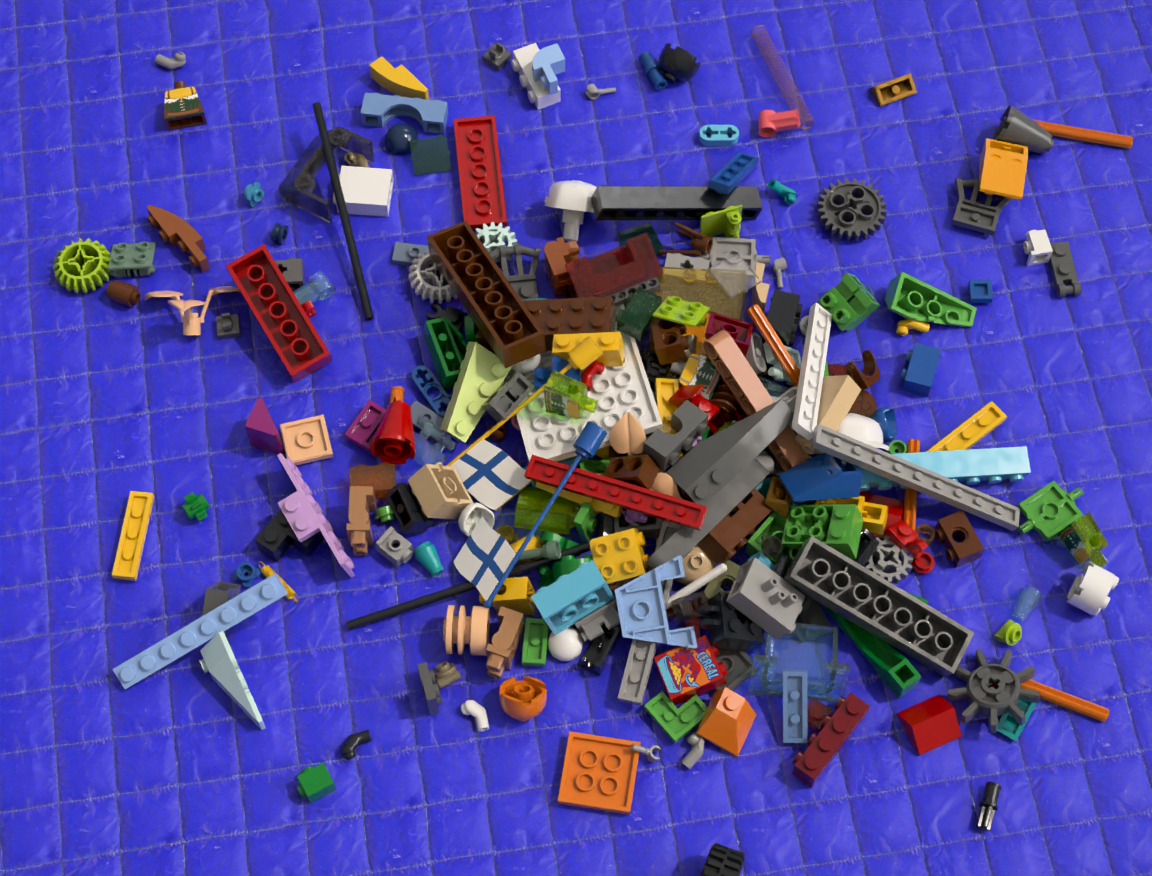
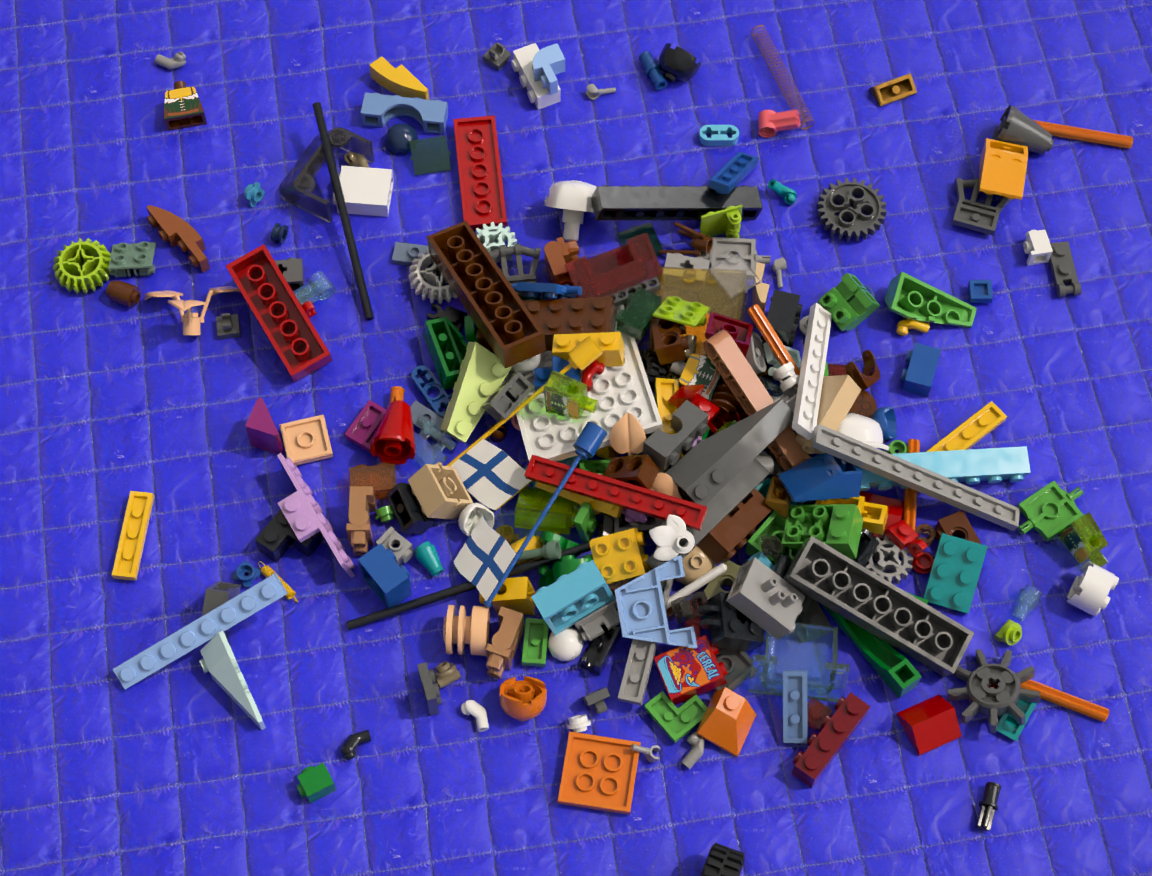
(195, 506): green gear -> none
(385, 576): none -> blue brick
(543, 291): none -> blue plate
(578, 723): none -> white plate
(596, 698): none -> dark grey tile
(668, 538): none -> white plate
(784, 372): none -> white wheel
(955, 573): none -> teal plate

